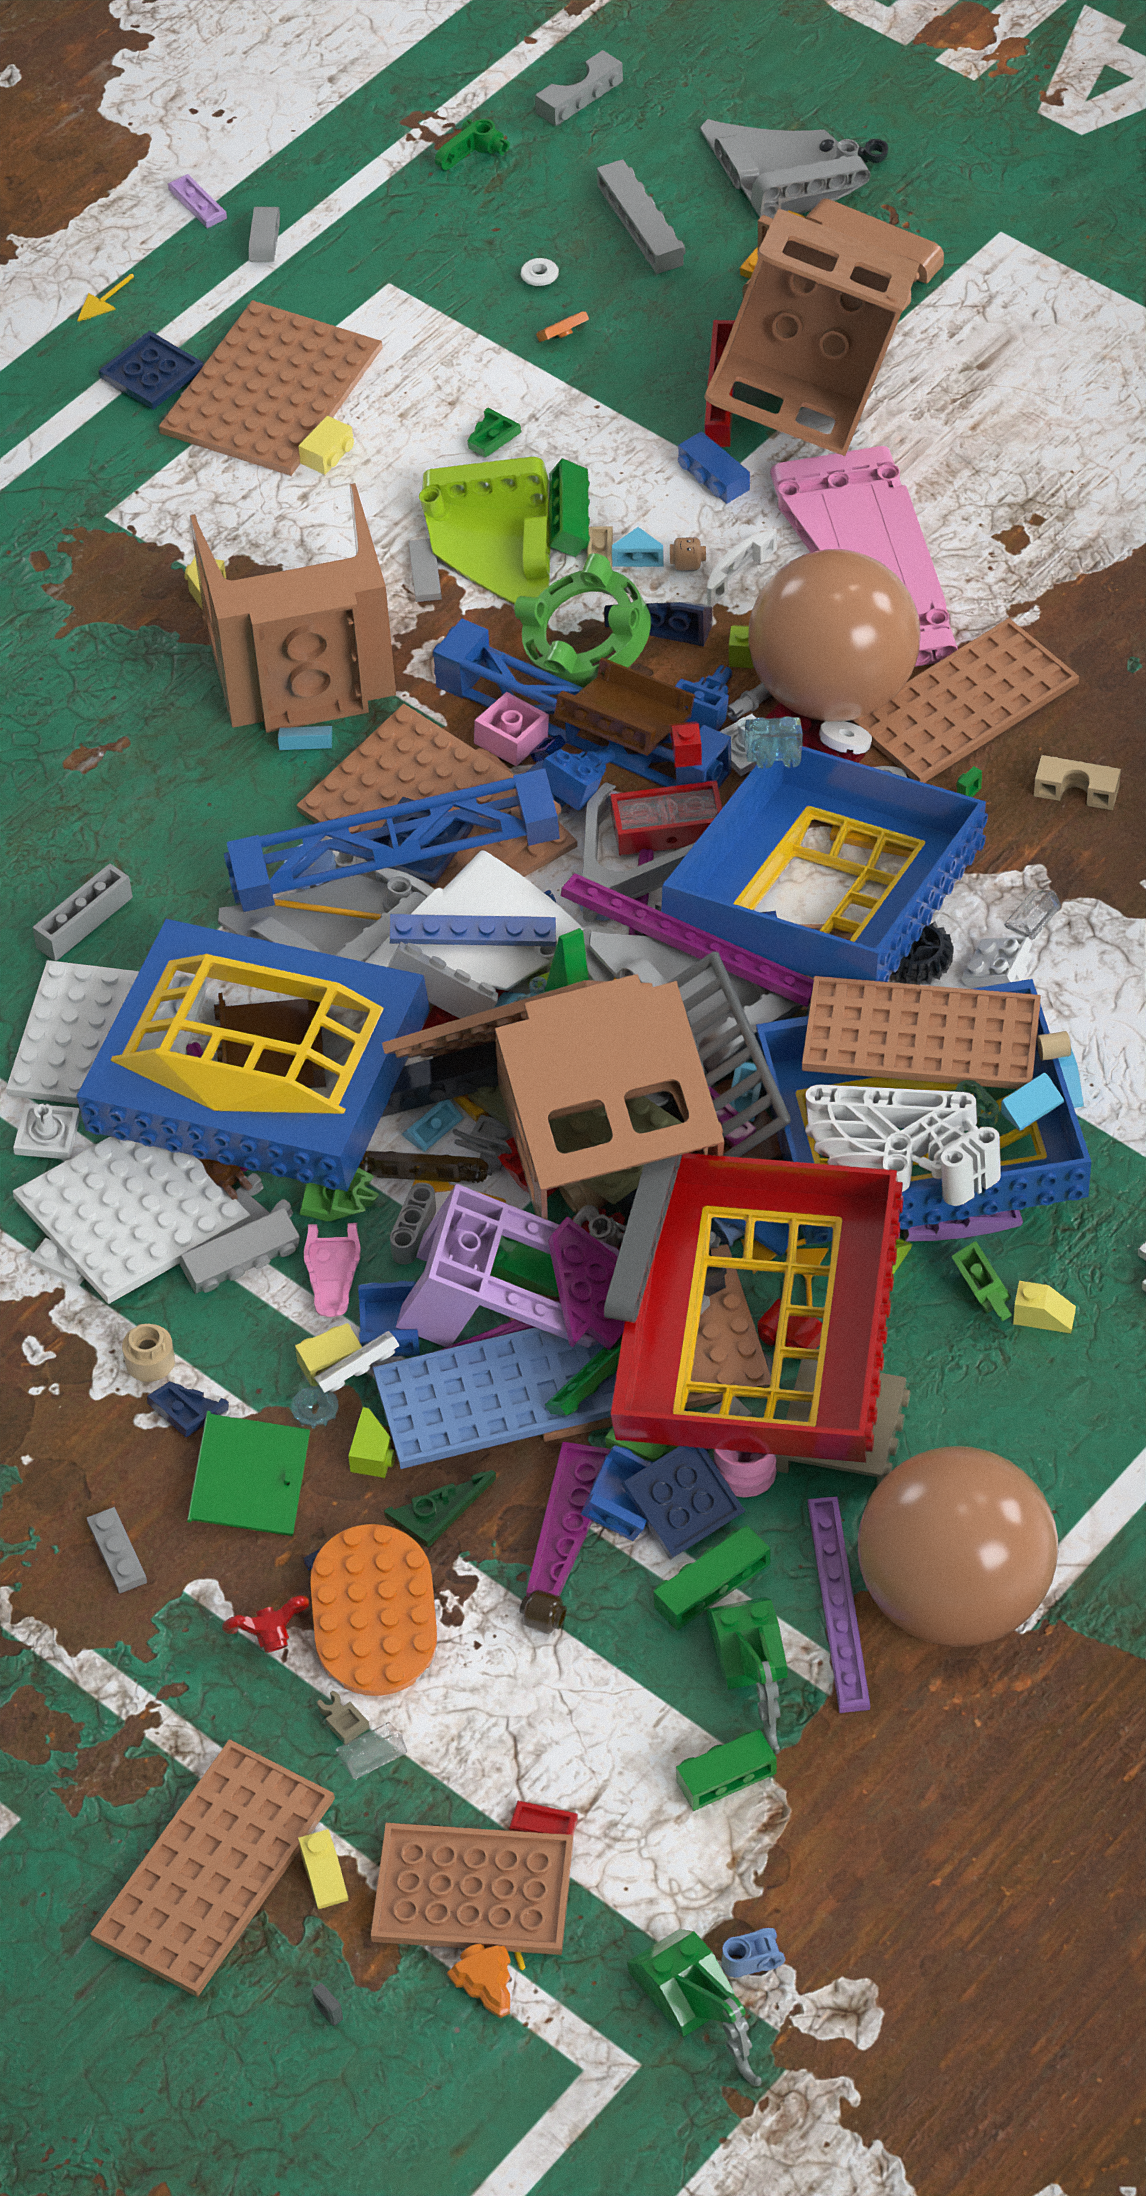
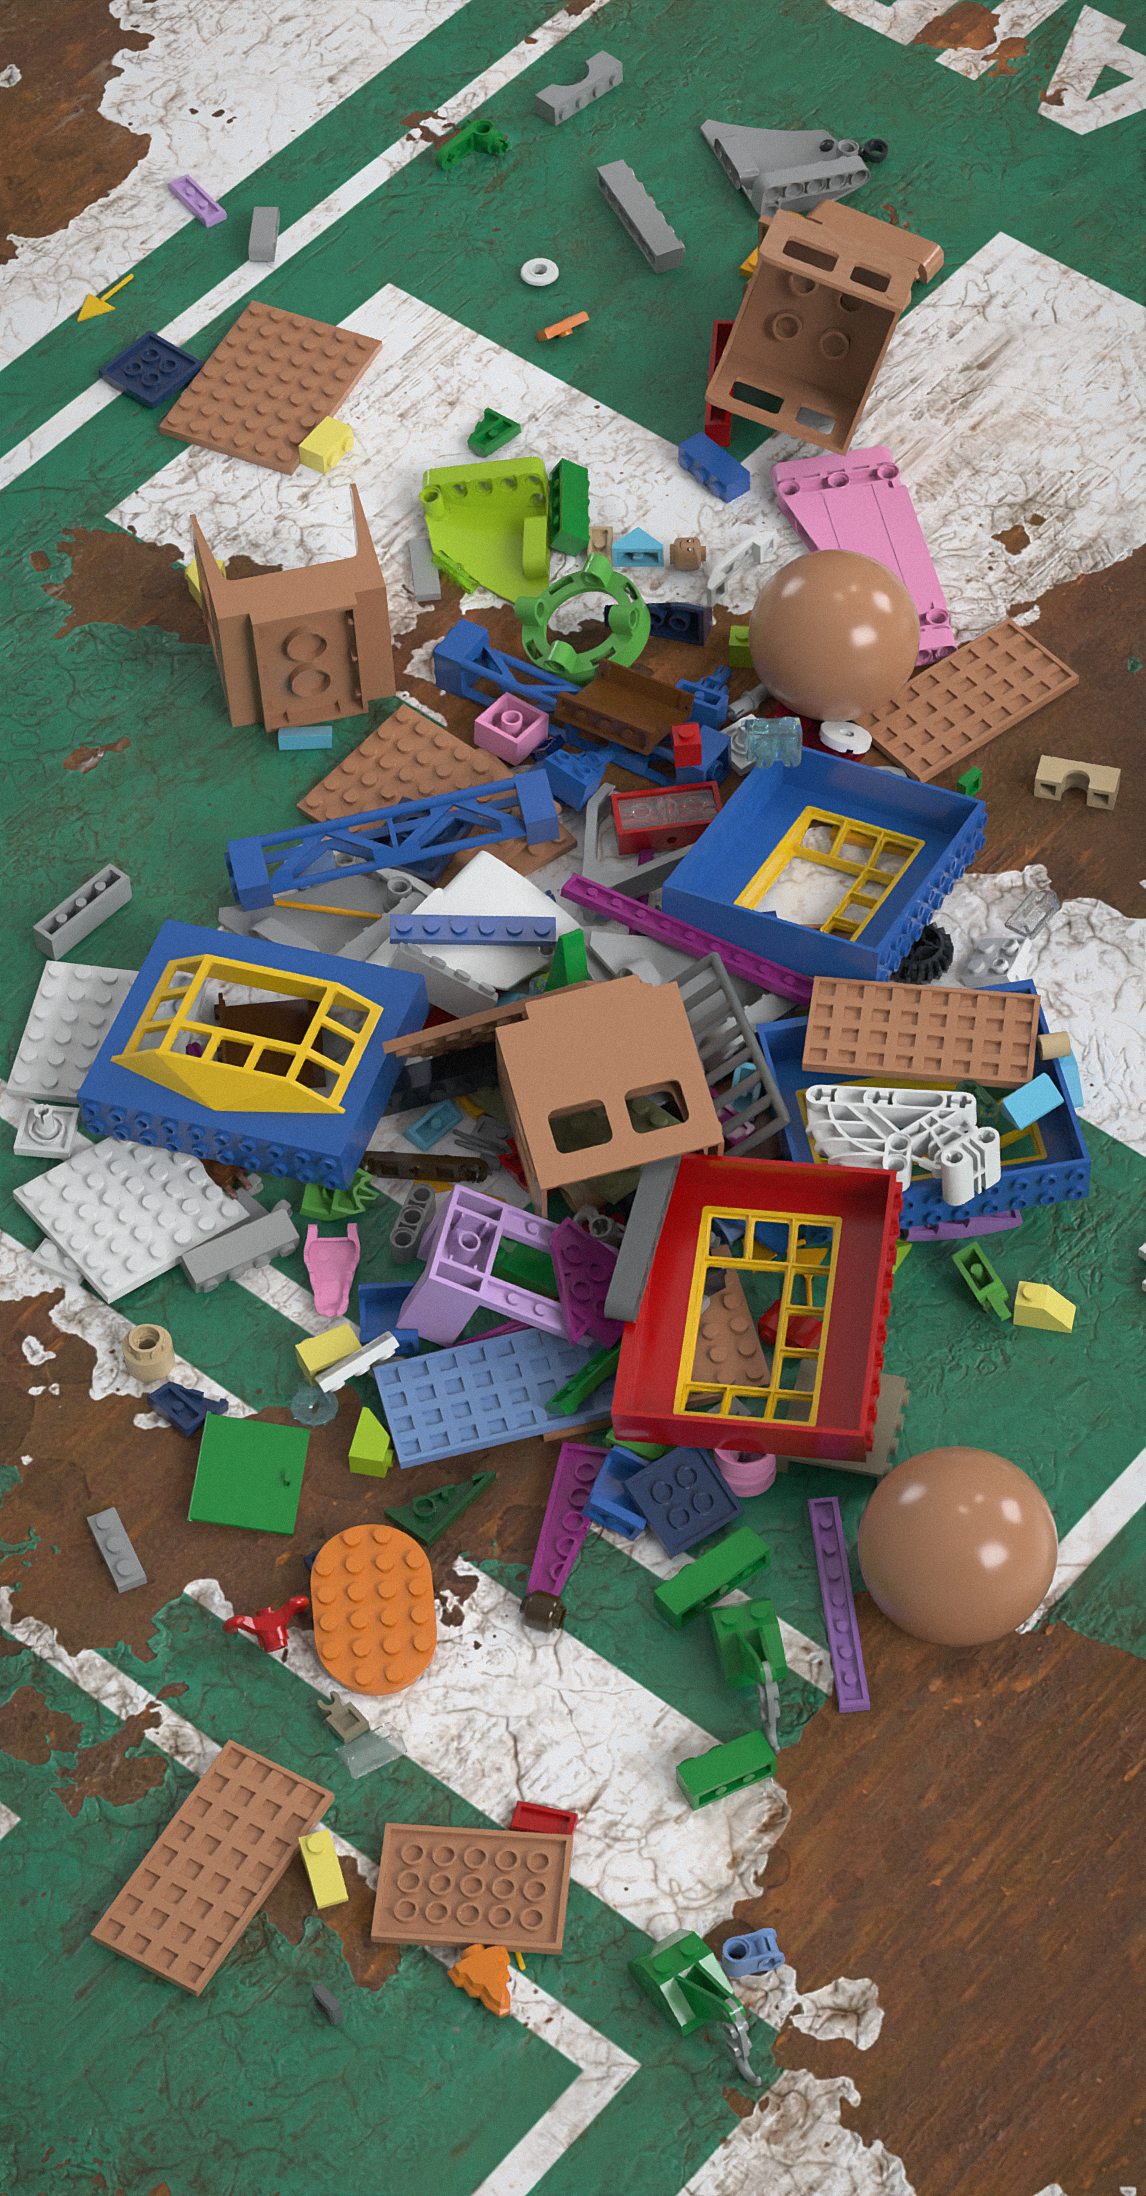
(455, 572): none -> clear neon green pin

